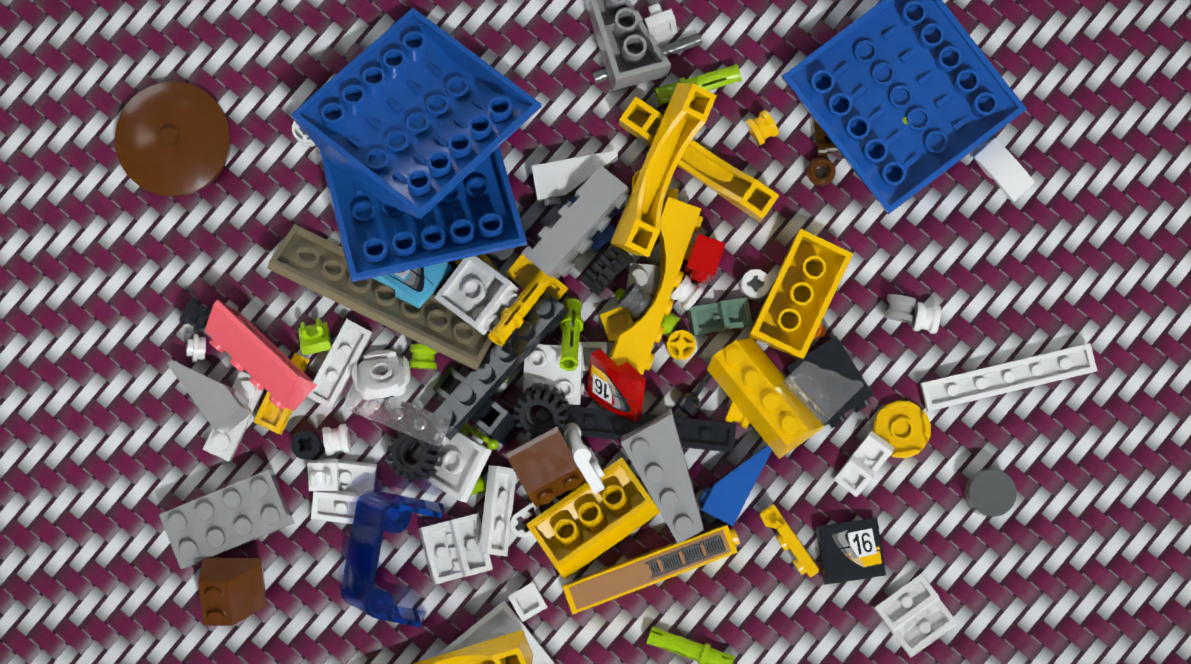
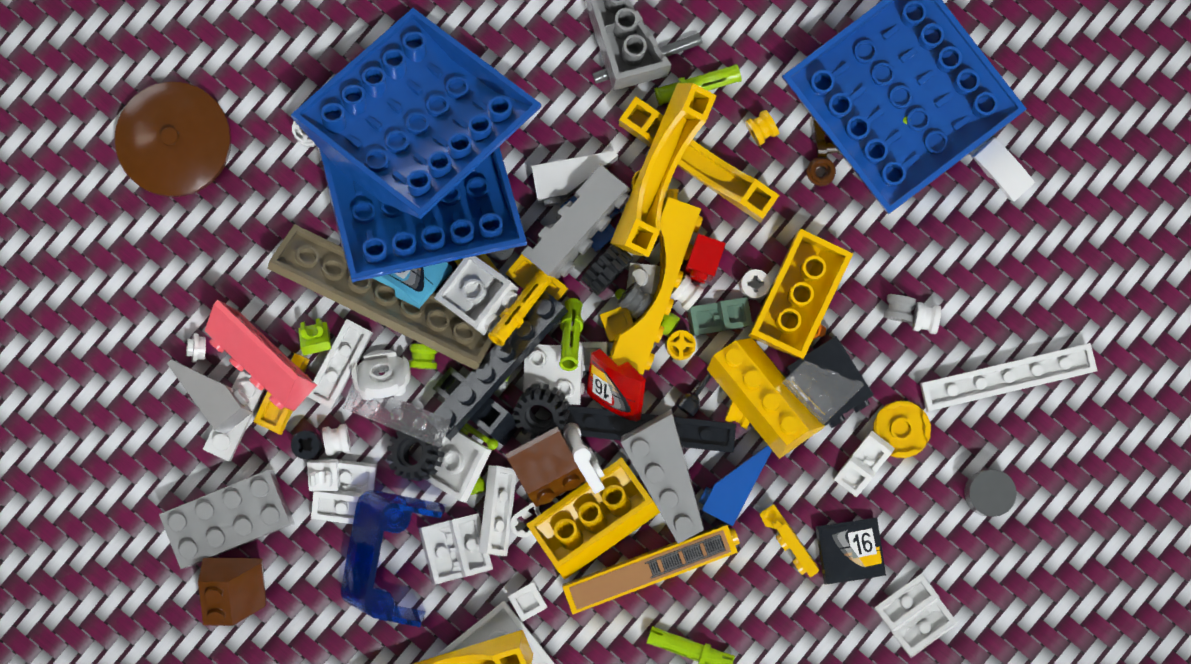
(195, 315): black wheel -> none
(660, 23): white tile -> none

